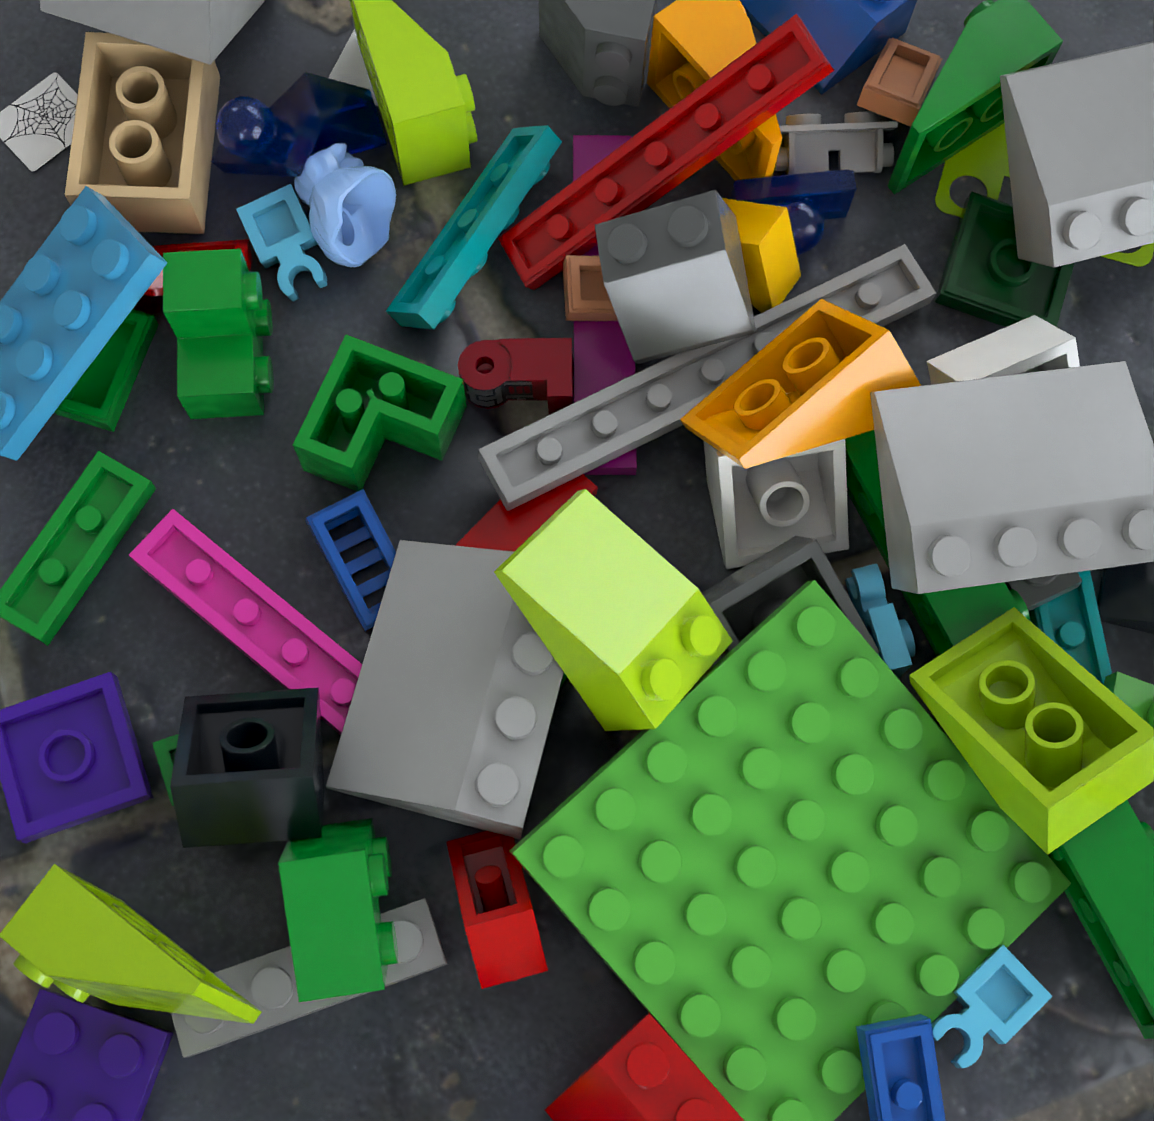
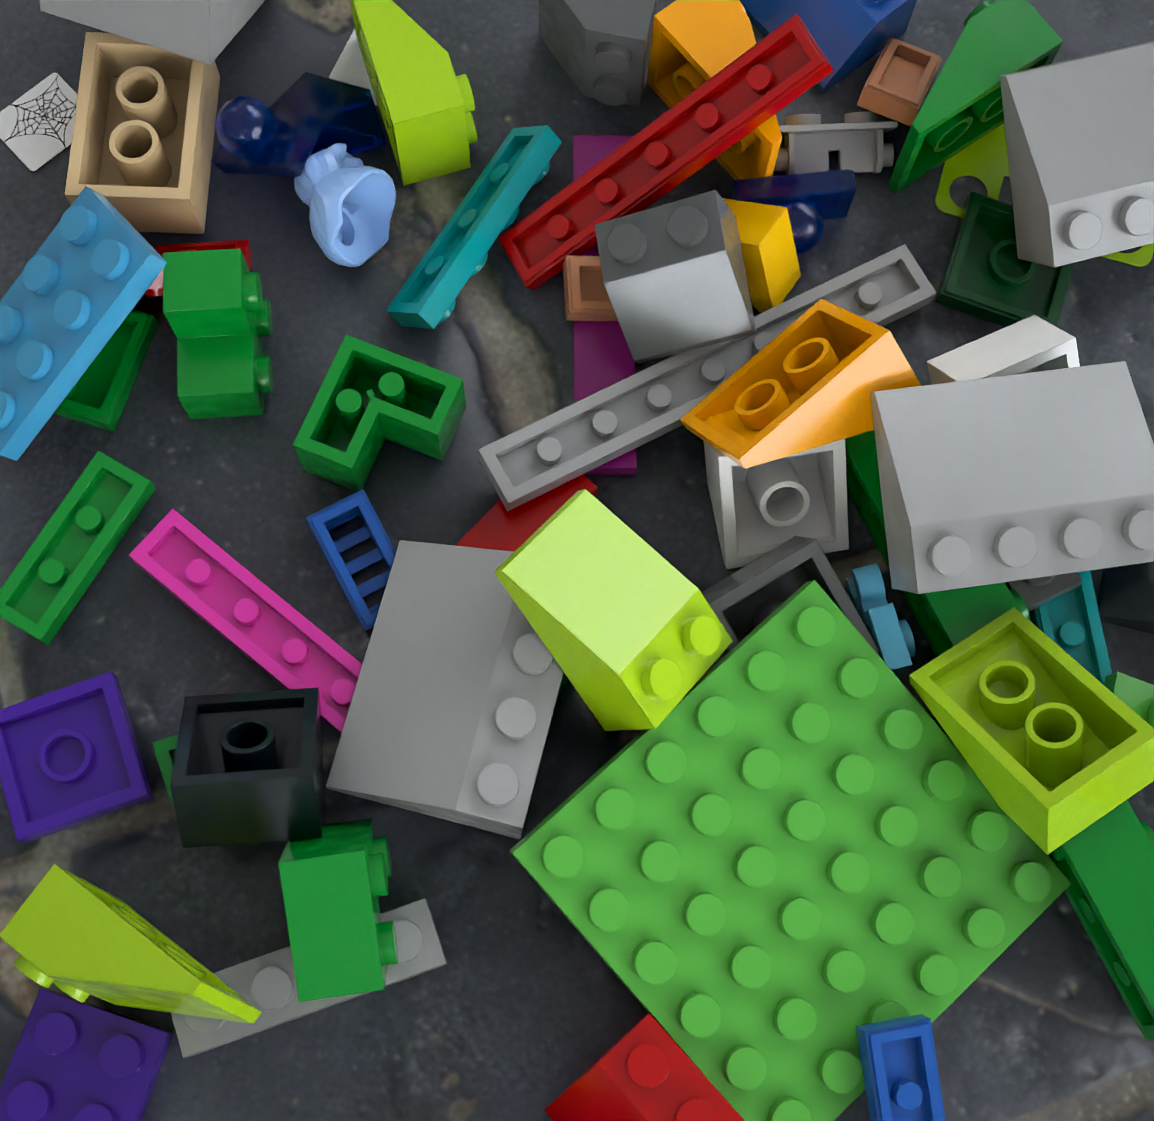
(282, 234): medium azure plate -> none
(496, 908): red slope -> none
(518, 371): dark red leg -> none
(995, 1001): medium azure plate -> none

